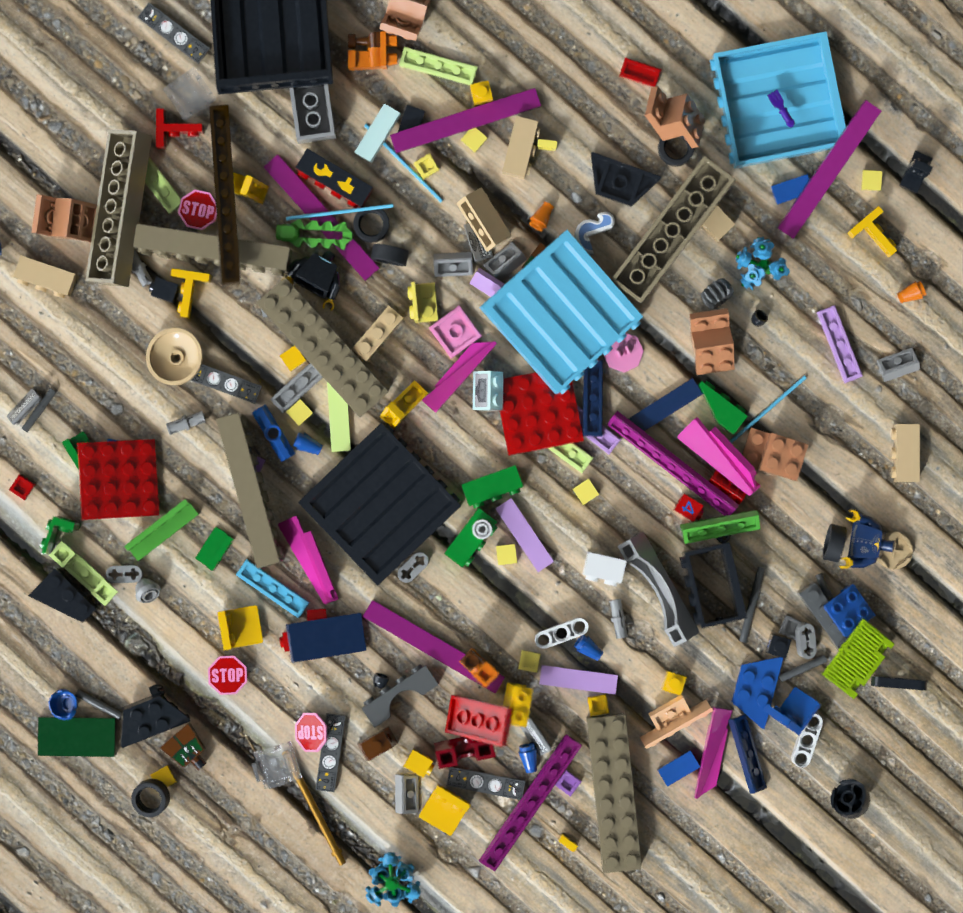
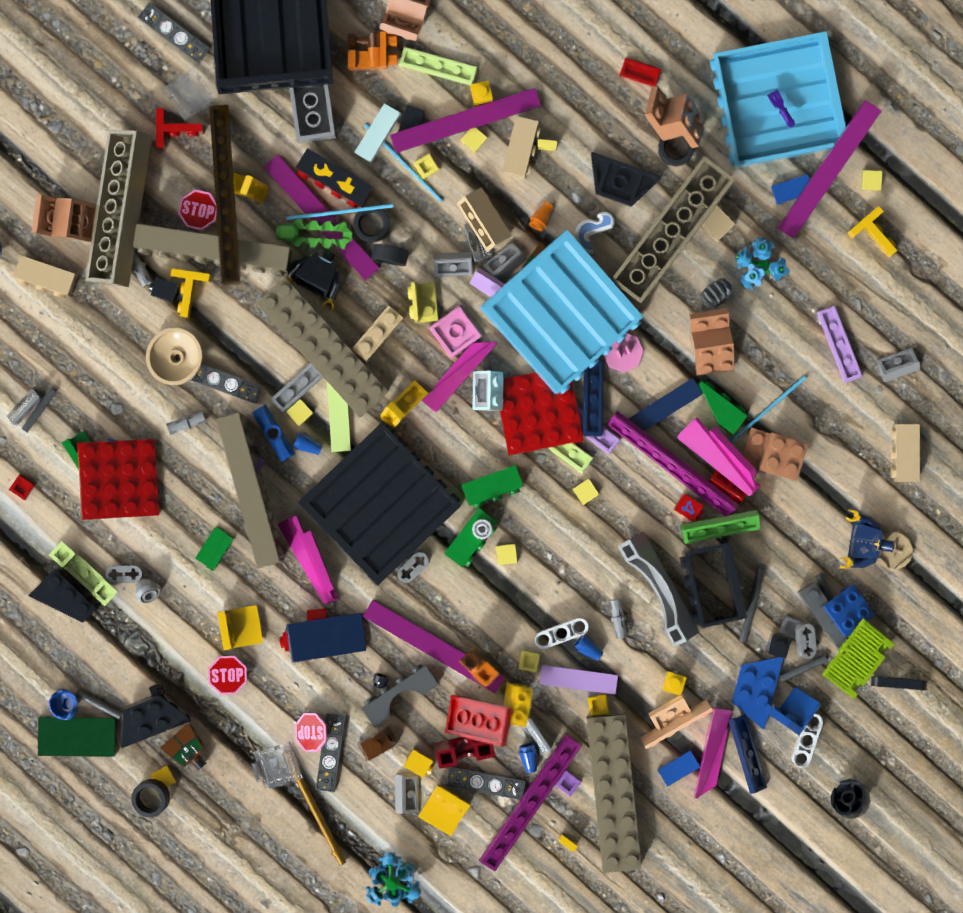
(53, 526): green bracket -> none
(161, 188): yellowish green tile -> none
(162, 529): bright green fence -> none
(272, 588): medium azure tile -> none
(292, 358): yellow tile -> none
(524, 535): lavender tile -> none
(604, 568): white brick -> none
(759, 318): black hinge -> none
(834, 543): black tyre -> none
(912, 292): orange cone -> none
(917, 170): black bracket -> none

